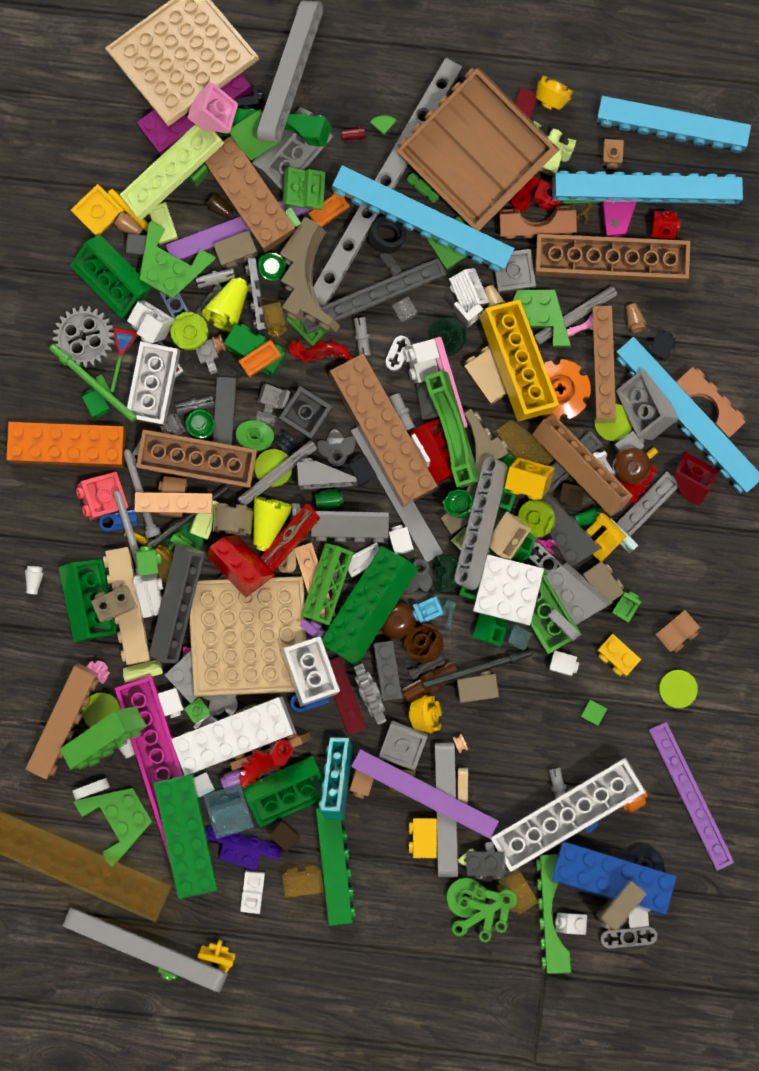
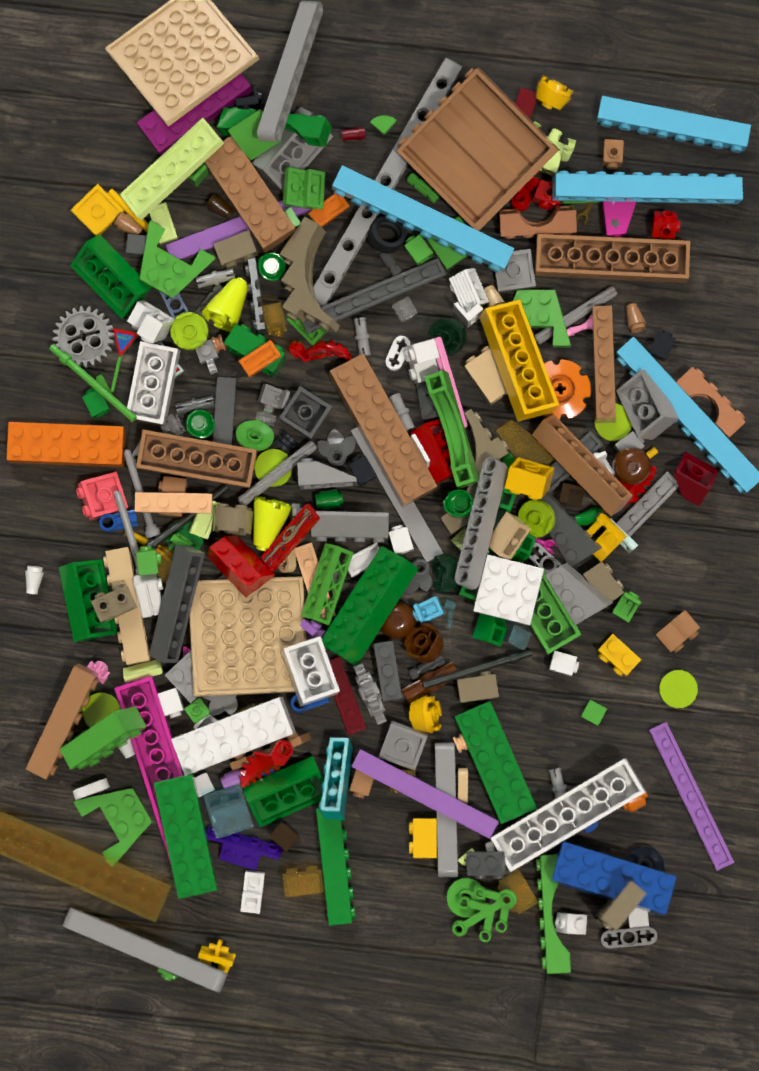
(213, 109): bright pink slope -> none
(417, 250): none -> bright green brick
(495, 762): none -> green brick
(563, 625): light grey beam -> none

